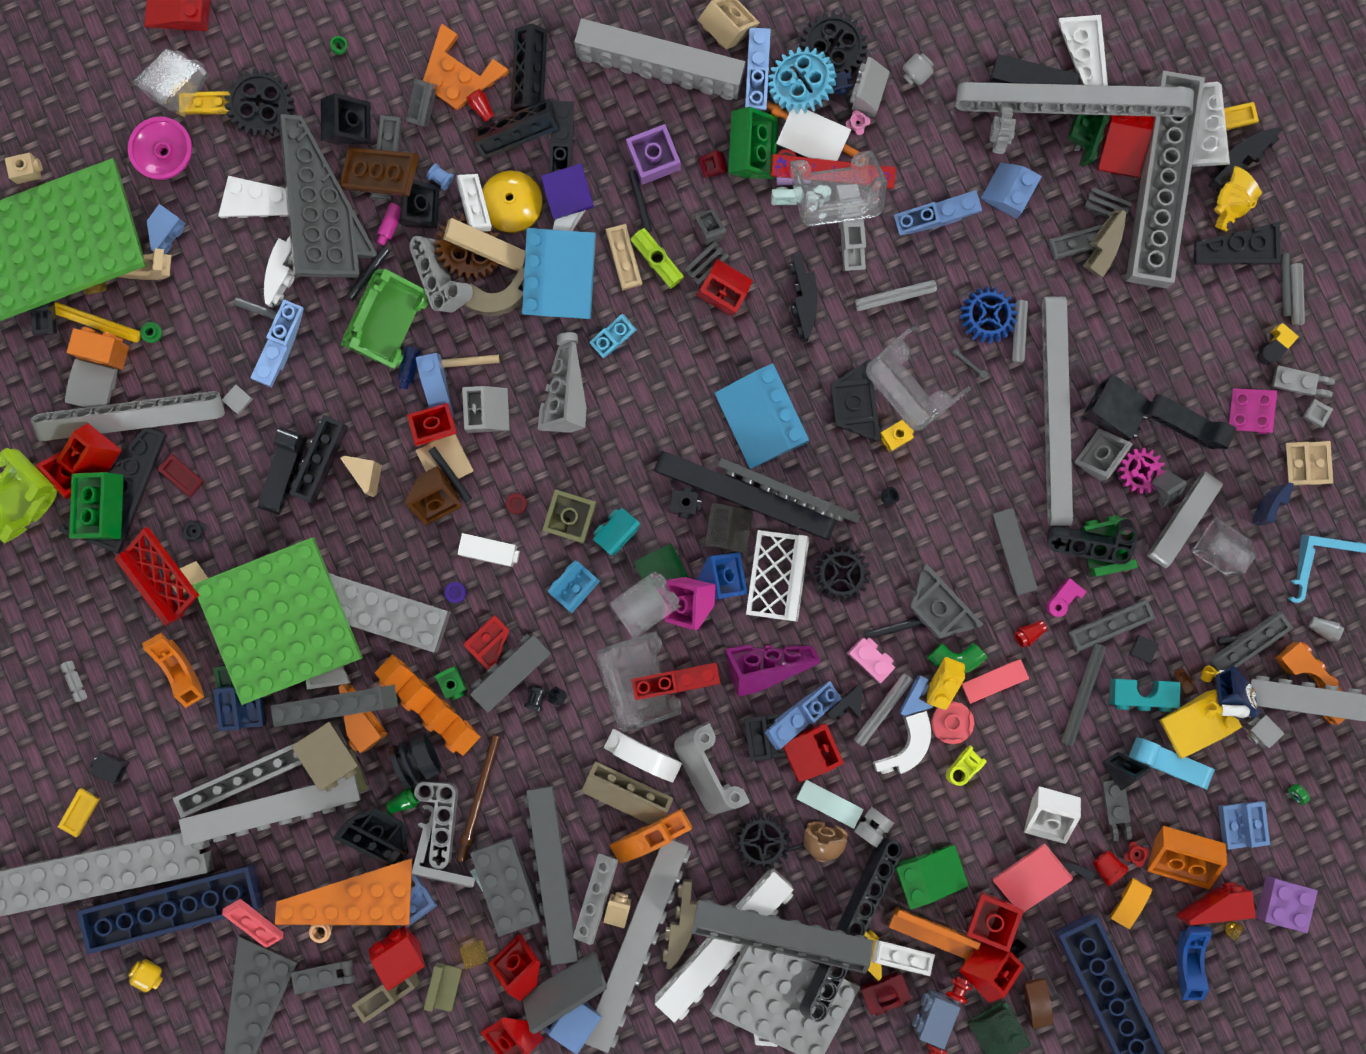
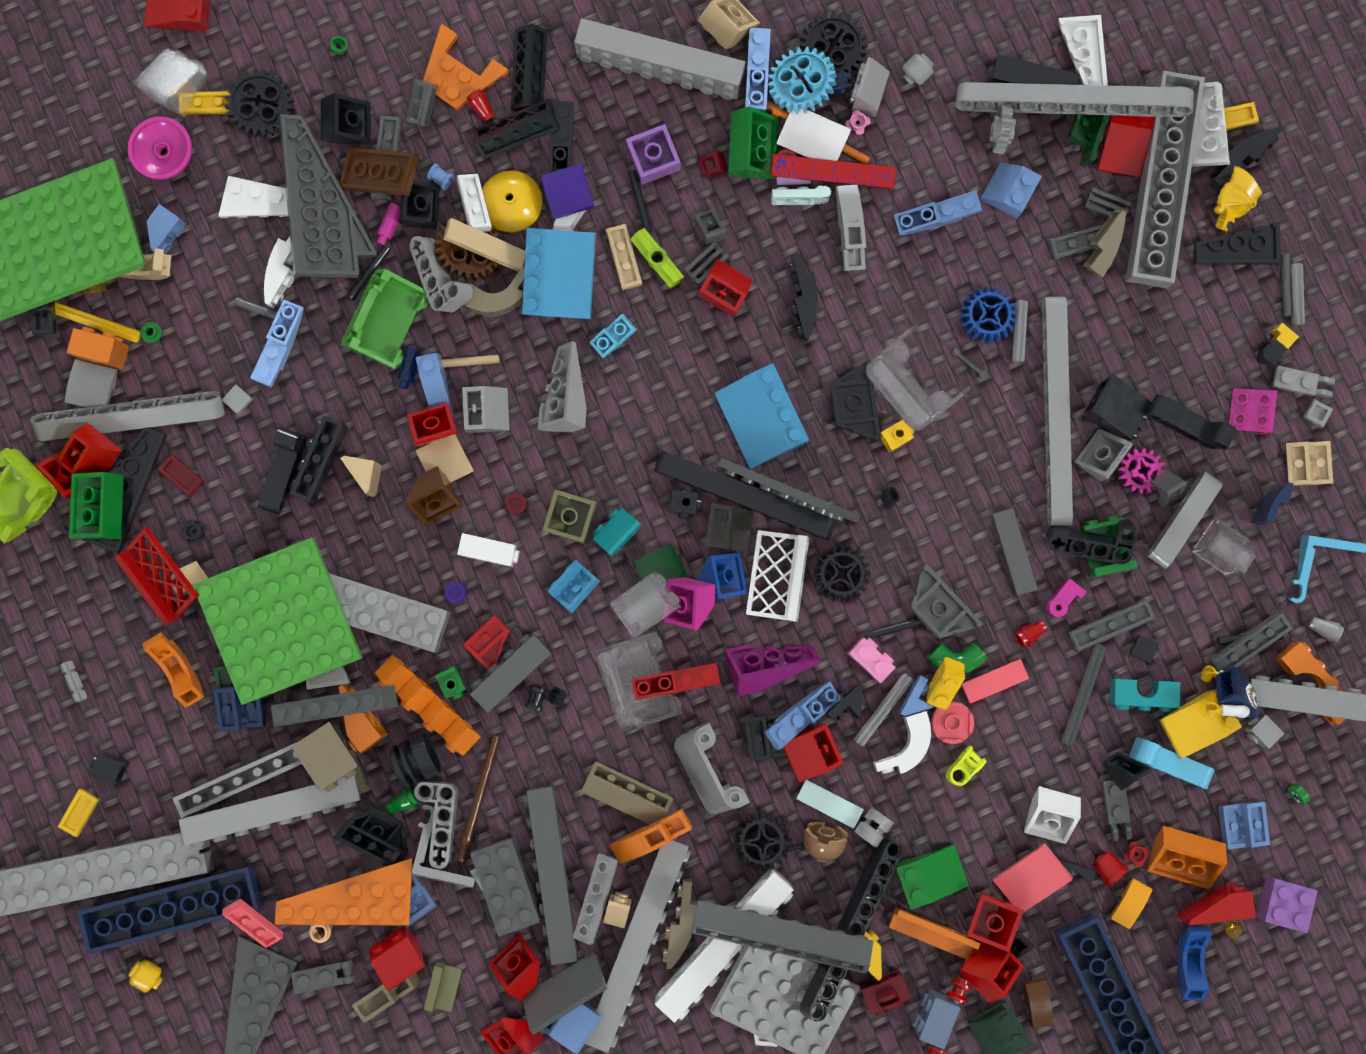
(23, 168): tan brick -> none
(450, 474): black bar -> none
(473, 954): clear yellow slope -> none
(567, 337): light grey tile -> none
(642, 756): white arch -> none
(839, 193): clear windscreen -> none
(895, 295): light grey axle -> none
(903, 958): white tile -> none
(1184, 679): reddish brown tile -> none

